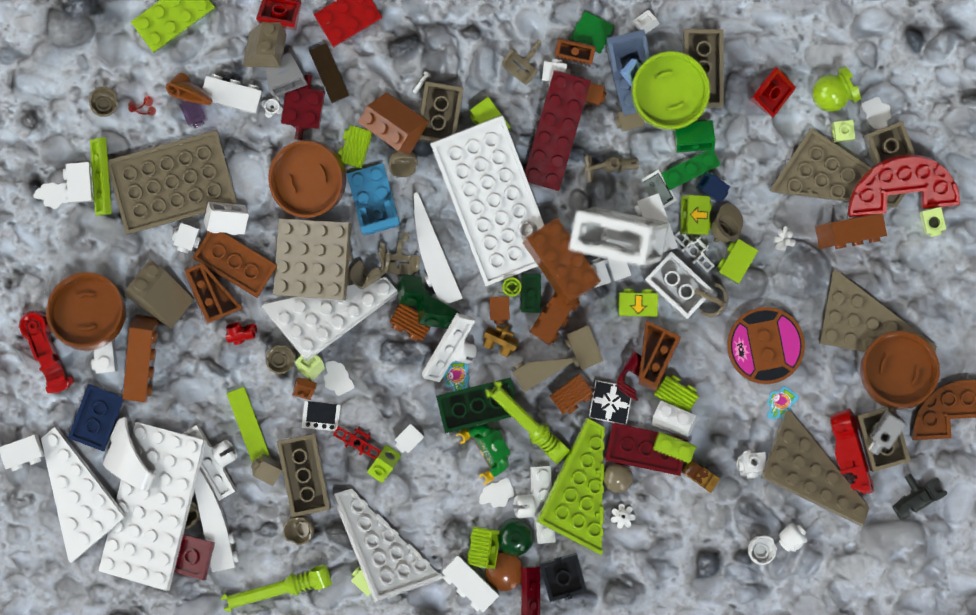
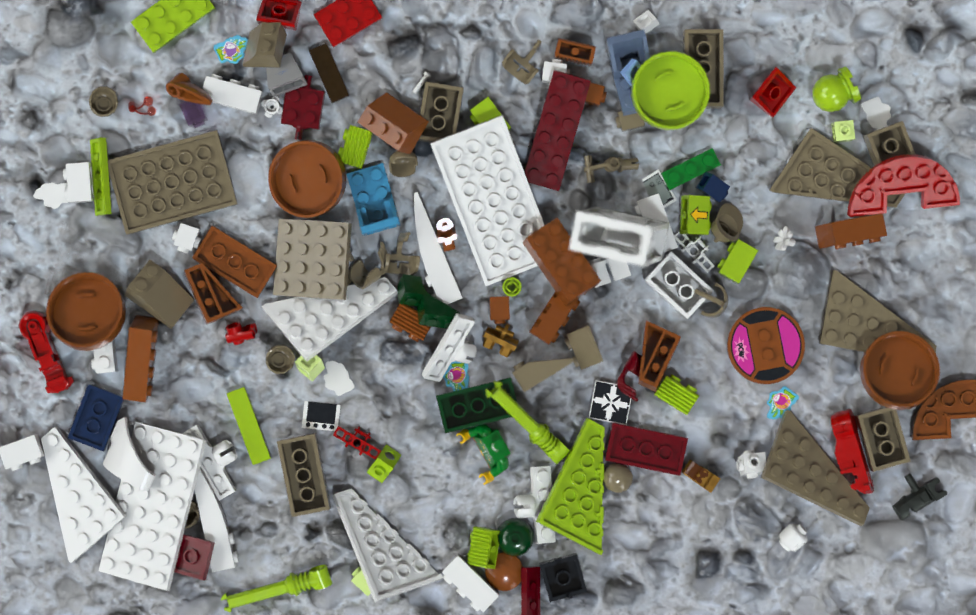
(226, 218): white brick -> none
(231, 49): none -> sticker
(266, 469): dark tan brick -> none
(298, 530): dark tan hair -> none
(304, 388): dark orange bracket -> none
(408, 439): white brick -> none
(446, 233): none -> hips
(497, 493): white sticker -> none
(531, 293): dark green plate -> none
(572, 393): dark orange brick -> none
(592, 31): green piece -> none
(622, 511): white plant -> none
(638, 304): lime brick -> none
(674, 420): white brick -> none
(674, 447): lime brick -> none
(695, 137): green brick -> none
(762, 549): white hair -> none
(890, 424): light grey torso -> none
(938, 215): yellowish green brick -> none

